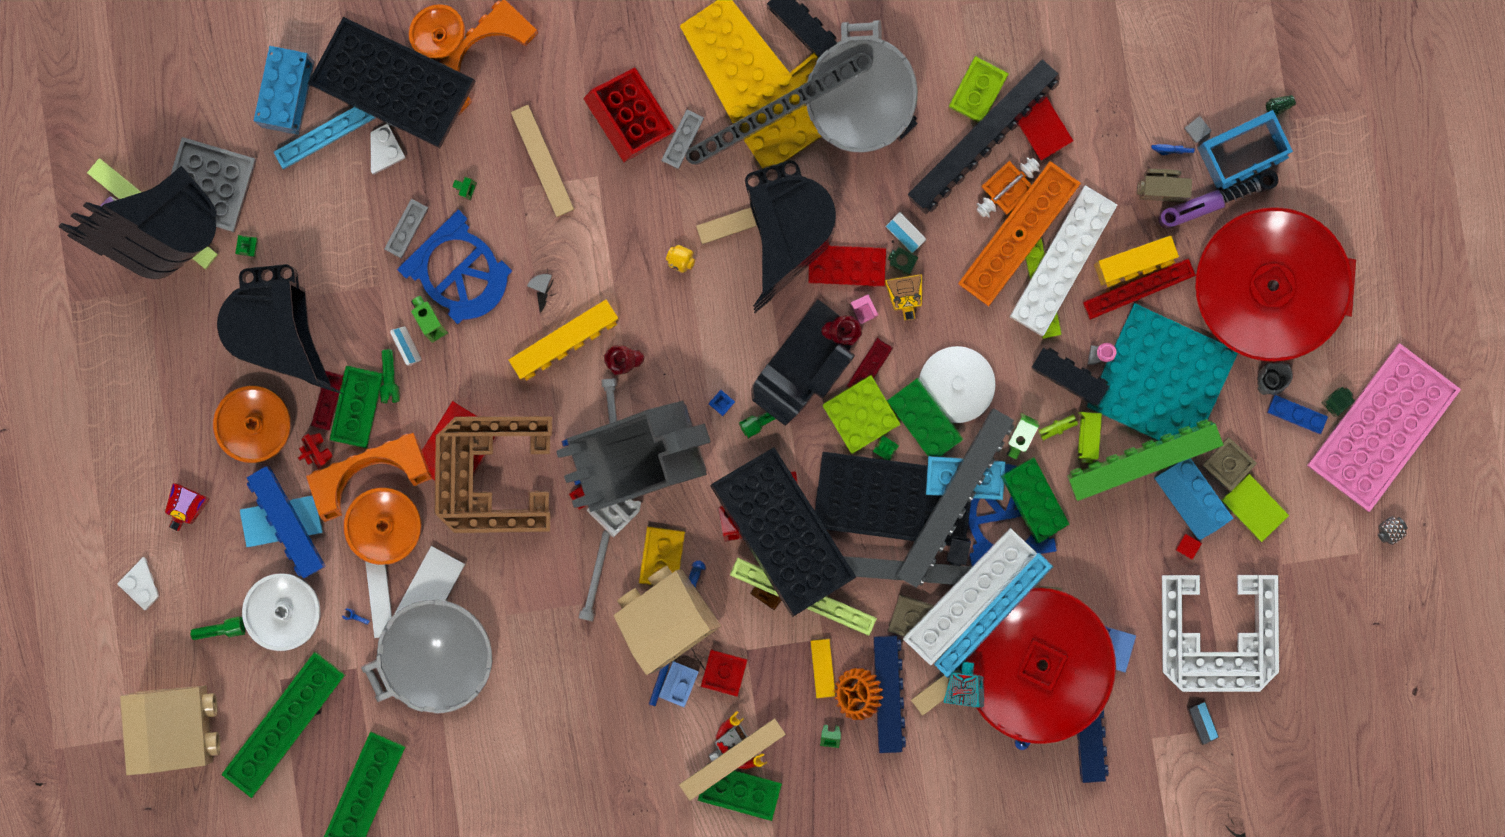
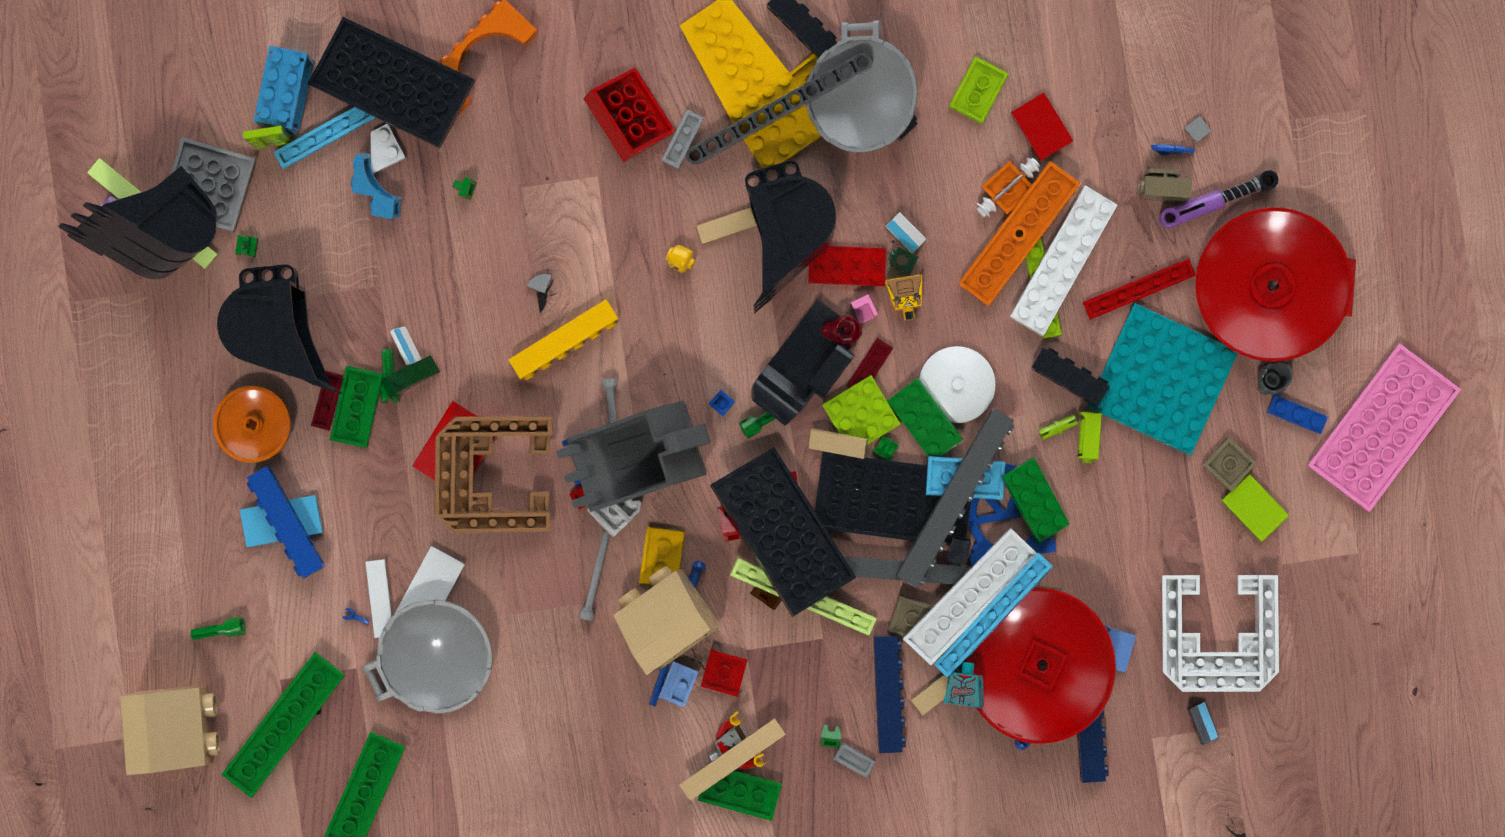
(140, 585): white wing -> none
(184, 505): torso -> none
(267, 136): none -> lime plate
(281, 612): white dish -> none
(310, 443): red hips -> none
(330, 482): orange arch -> none
(365, 183): none -> dark azure arch
(382, 526): orange dish -> none
(406, 228): light grey plate -> none
(409, 376): none -> dark green slope
(428, 319): bright green torso -> none
(432, 23): orange dish -> none
(465, 309): blue window -> none
(542, 161): tan tile -> none
(614, 362): dark red piece -> none
(822, 668): yellow tile -> none
(838, 443): none -> tan tile
(852, 697): orange gear -> none
(854, 760): none -> light grey tile
(984, 137): black brick -> none
(1024, 427): torso -> none
(1093, 358): light grey tile -> none
(1106, 352): bright pink plate -> none
(1137, 260): yellow brick -> none
(1144, 460): bright green brick -> none
(1188, 546): red tile -> none
(1193, 498): dark azure slope -> none
(1277, 136): dark azure hose -> none
(1280, 104): clear green cone -> none
(1338, 401): clear green brick -> none
(1392, 530): dark grey head -> none

